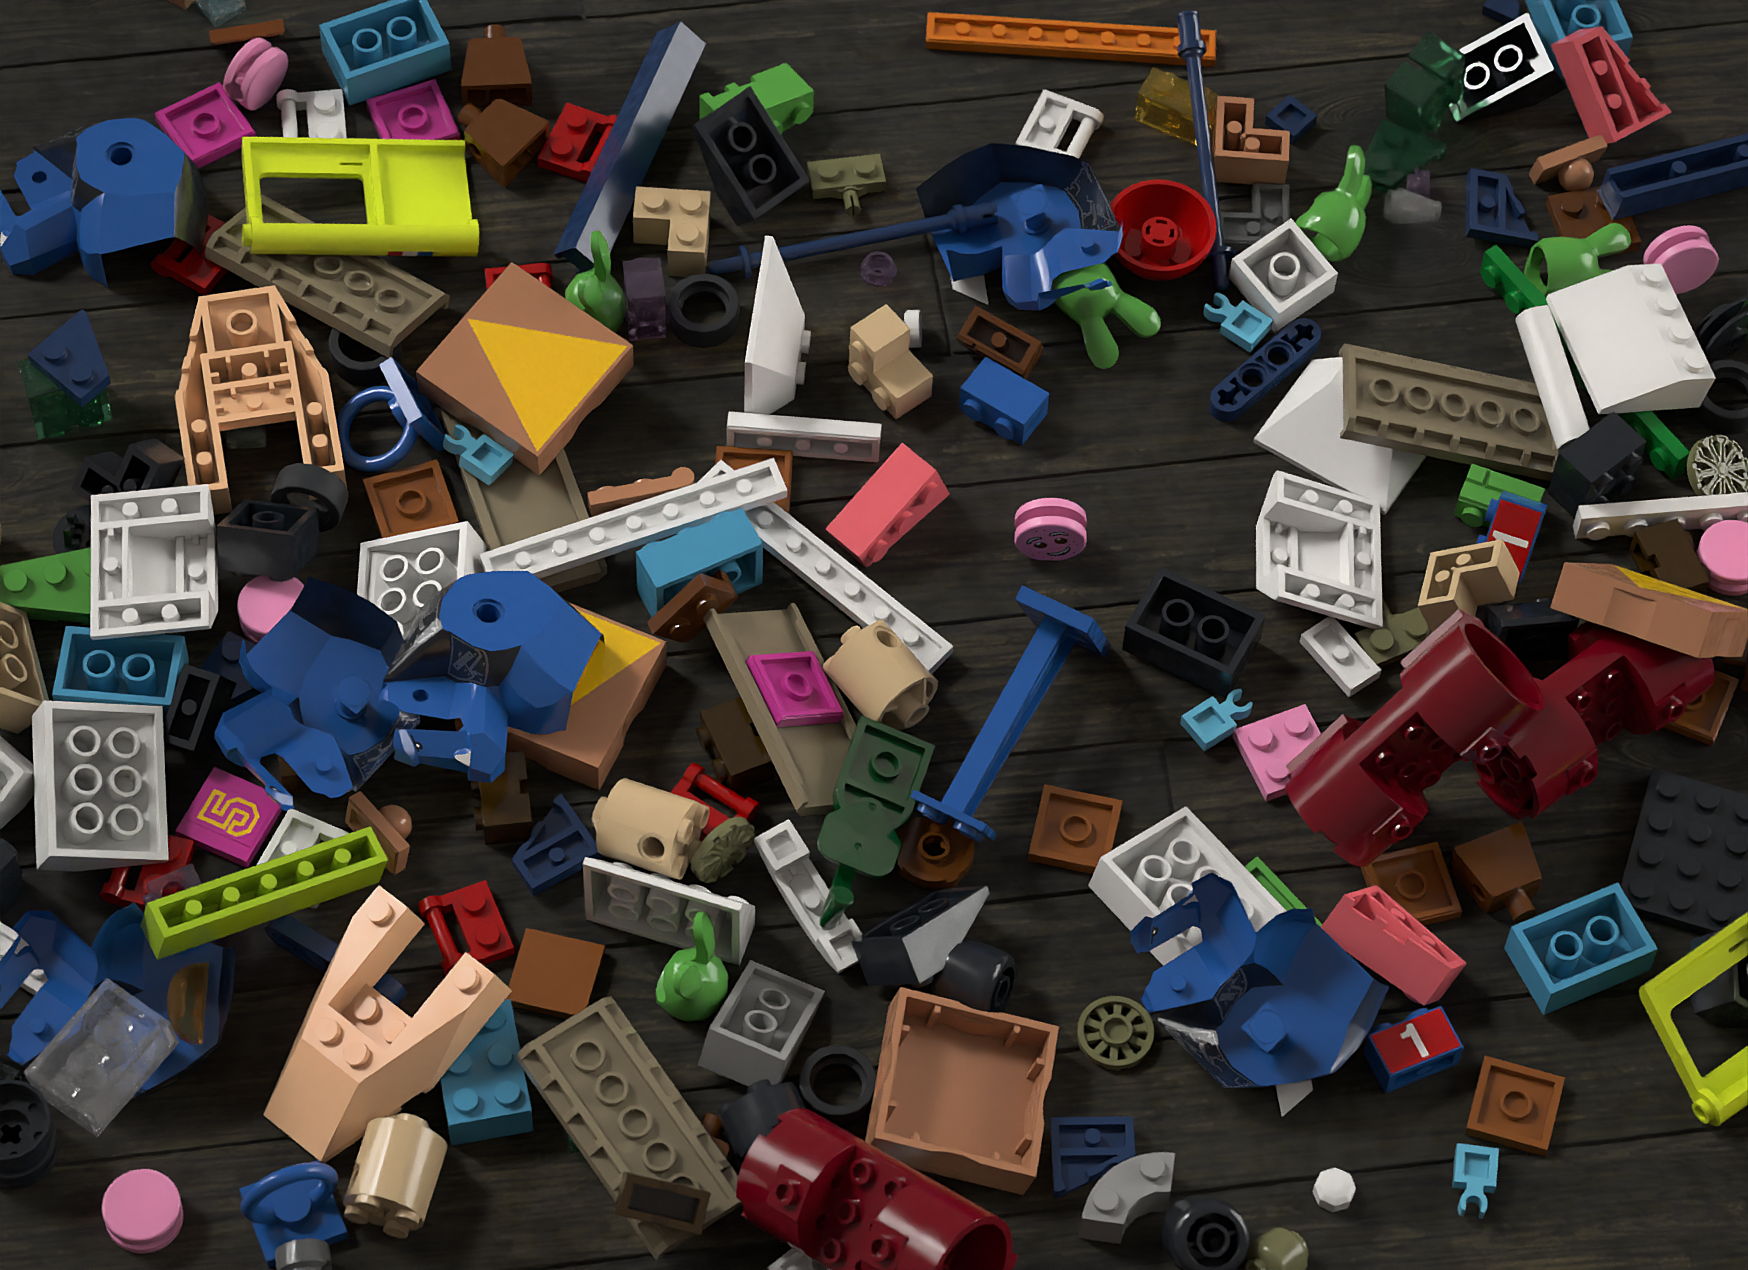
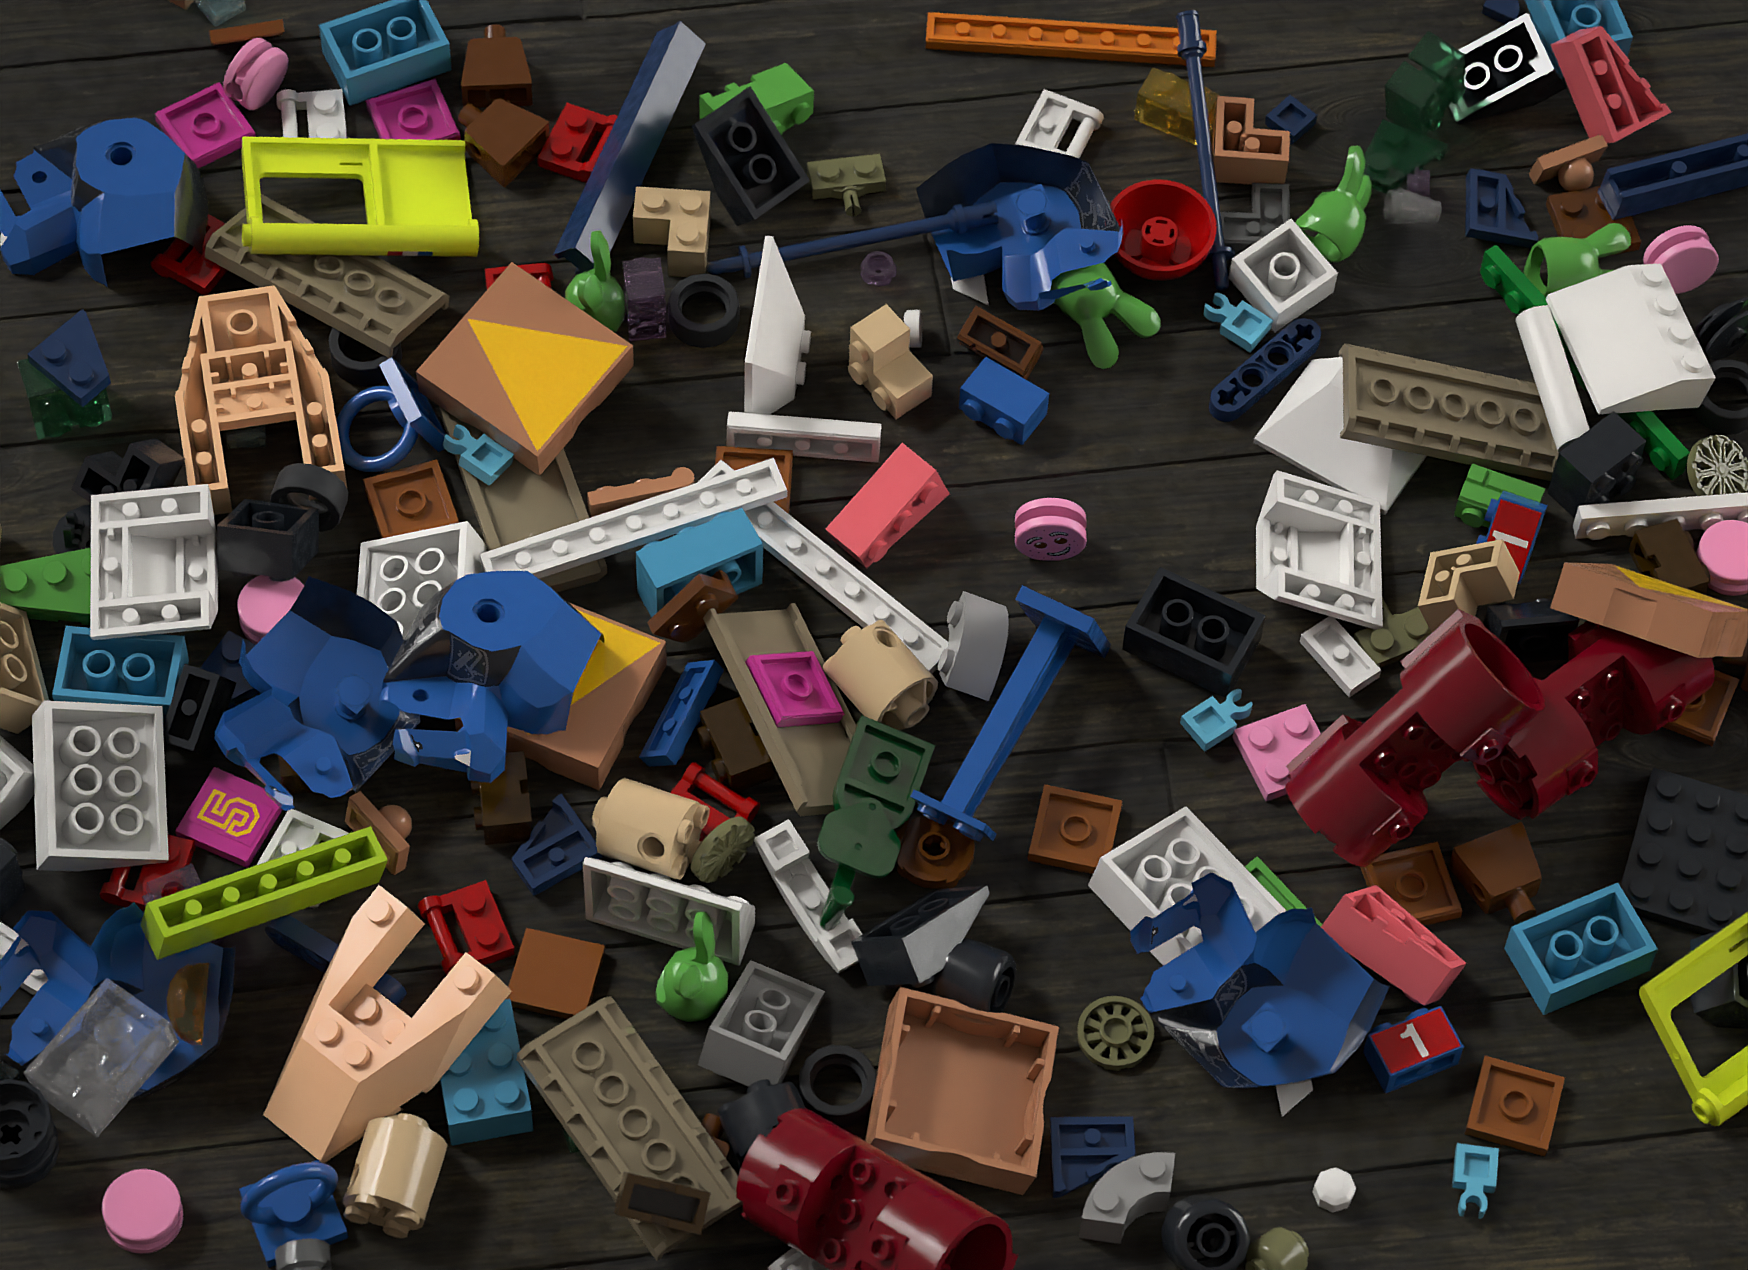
(681, 713): none -> blue plate
(974, 646): none -> light grey brick

